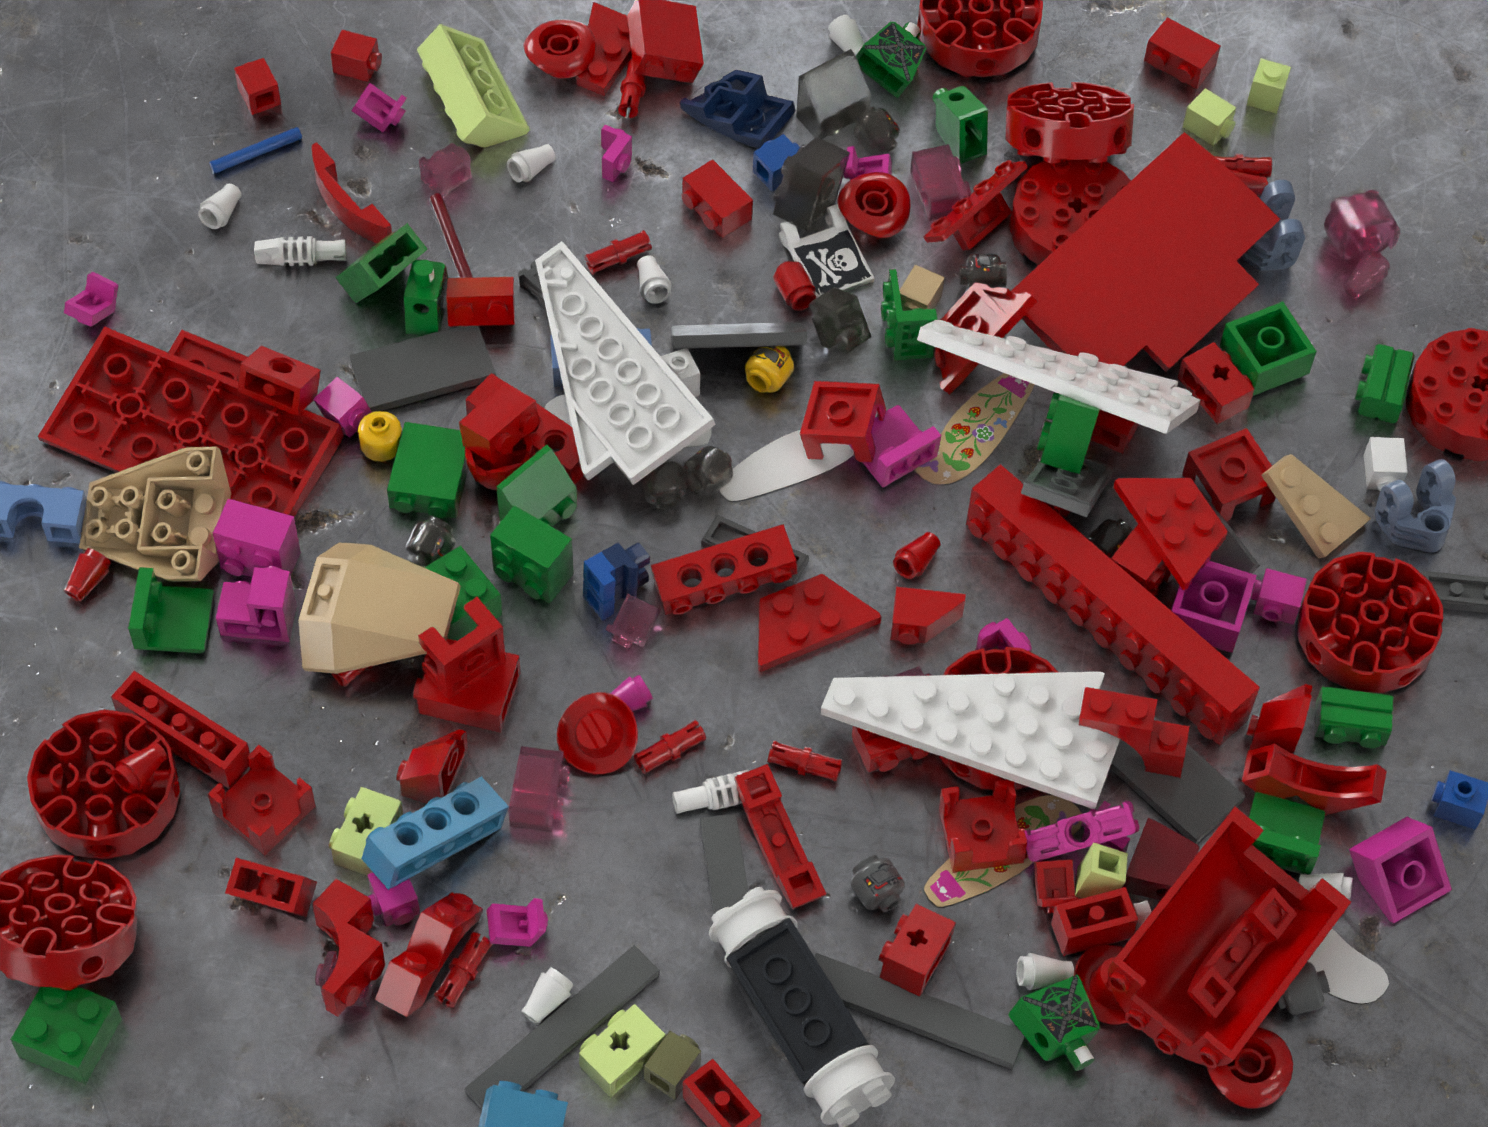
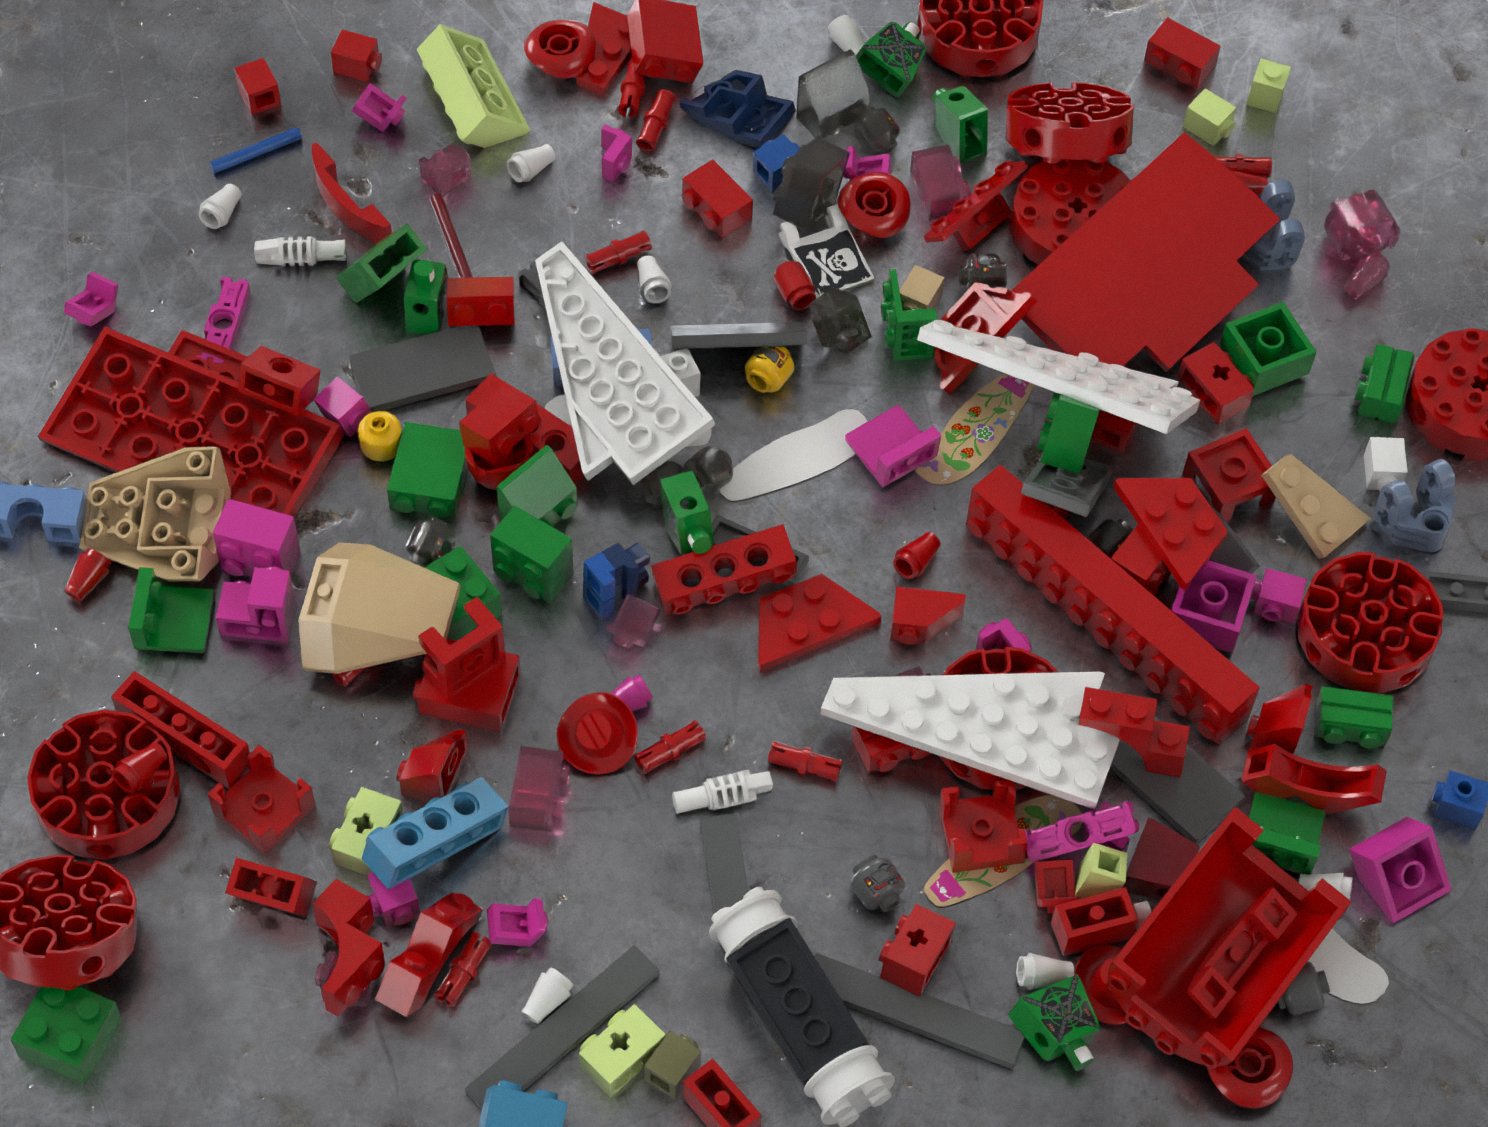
(230, 306): none -> dark pink piece
(655, 120): none -> red pin
(688, 528): none -> green torso
(777, 837): red slope -> none
(842, 416): red panel -> none

